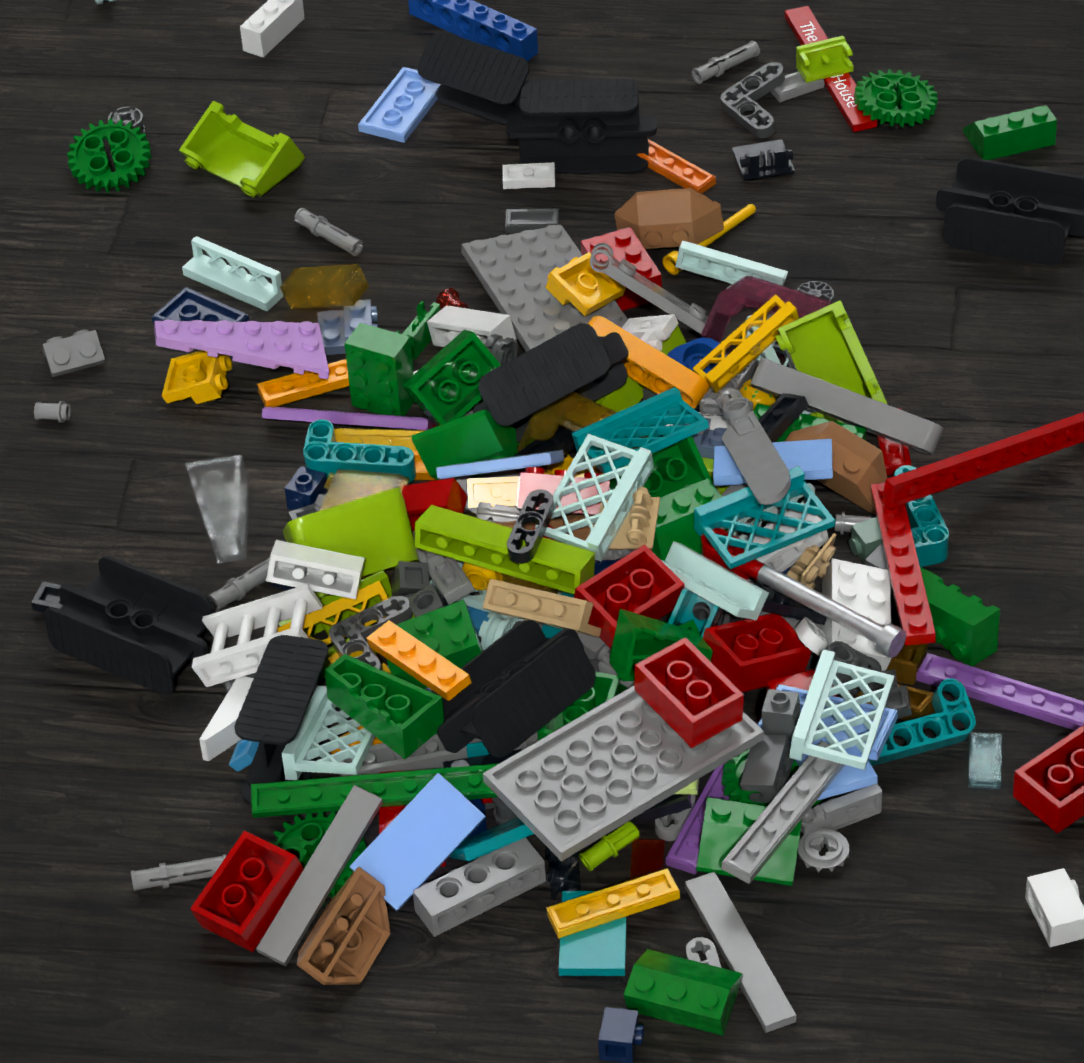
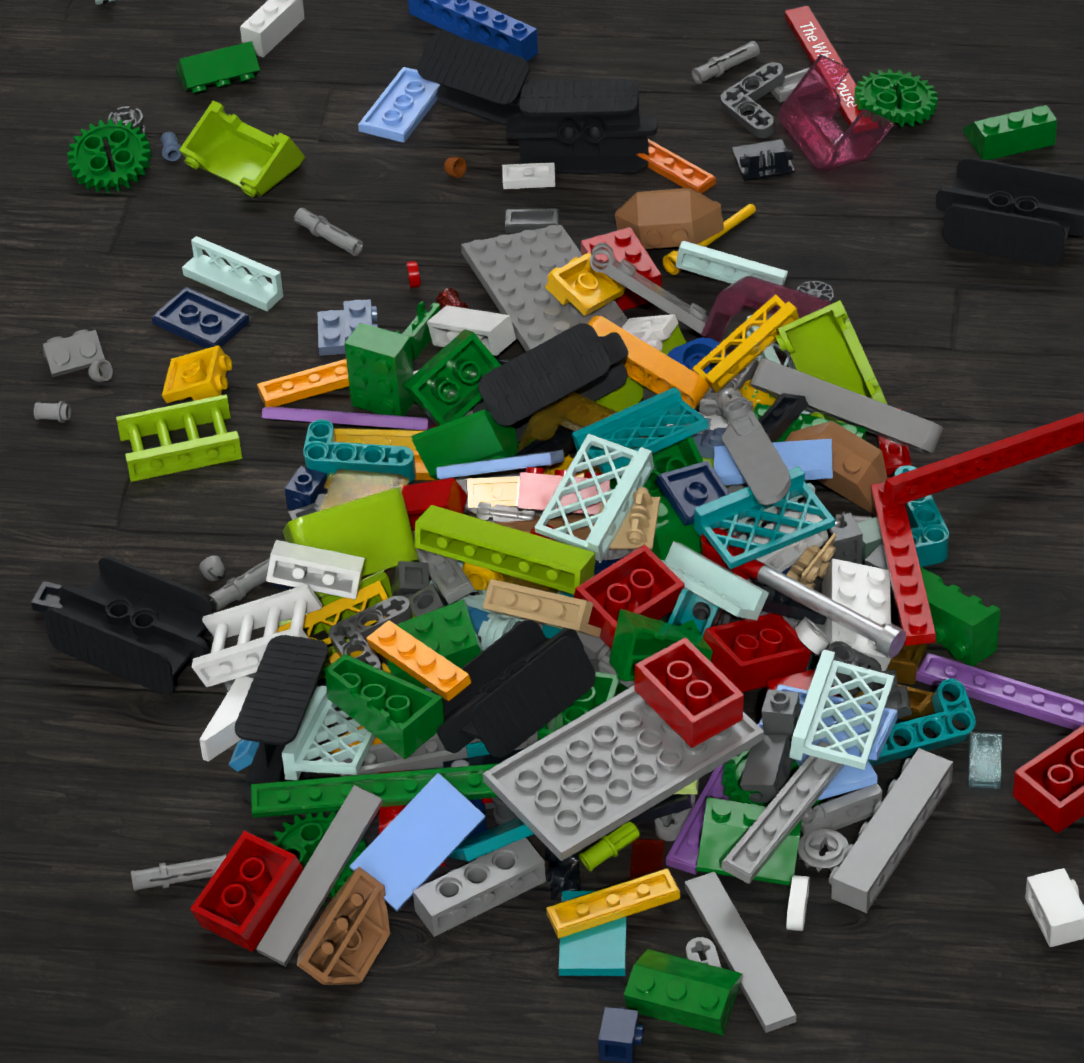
(99, 368): none -> light grey hinge
(170, 146): none -> sand blue pin
(183, 455): none -> lime fence
(212, 568): none -> light grey hinge
(218, 67): none -> green slope
(223, 499): clear wedge -> none
(250, 342): lavender wing -> none
(324, 286): clear yellow brick -> none
(413, 274): none -> red tile
(455, 166): none -> dark orange hinge
(502, 349): dark grey wheel -> none
(531, 537): black beam -> none
(691, 488): none -> dark blue tile
(797, 903): none -> white beam
(810, 123): none -> clear pink windscreen
(824, 59): lime hinge -> none
(848, 541): none -> dark grey hinge
(891, 830): none -> light grey brick

